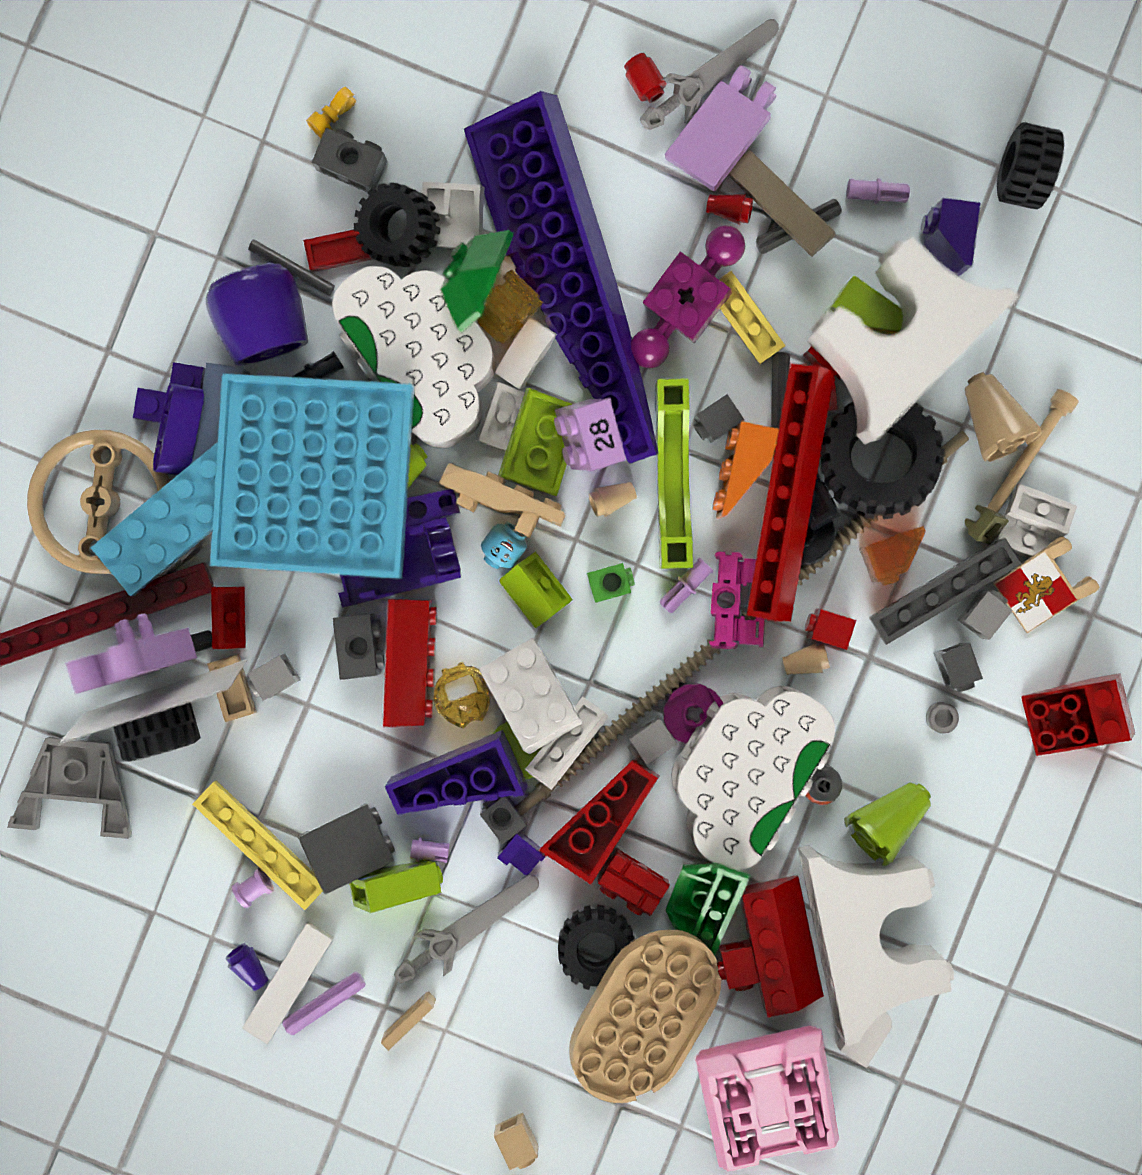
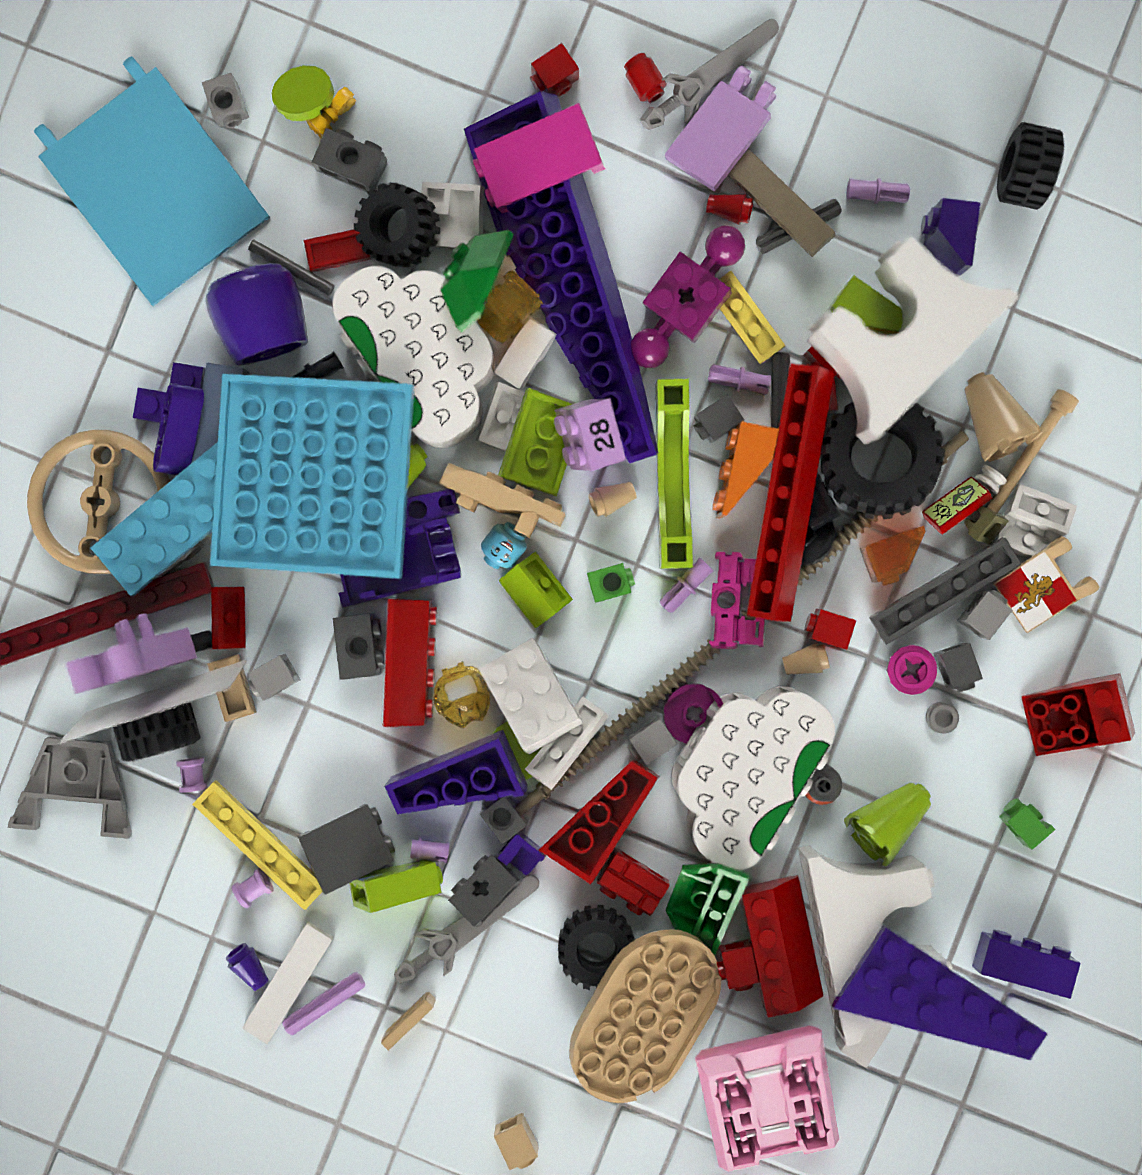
(152, 184): none -> medium azure flag
(191, 774): none -> lavender bush
(219, 90): none -> light grey brick
(302, 93): none -> lime tile
(478, 907): none -> dark grey brick
(537, 157): none -> dark pink panel
(554, 71): none -> red brick
(739, 379): none -> lavender axle
(915, 991): none -> dark purple wing
(925, 673): none -> dark pink gear
(957, 505): none -> tile
(990, 479): none -> white bush
(1026, 823): none -> bright green brick
(1026, 963): none -> dark purple brick

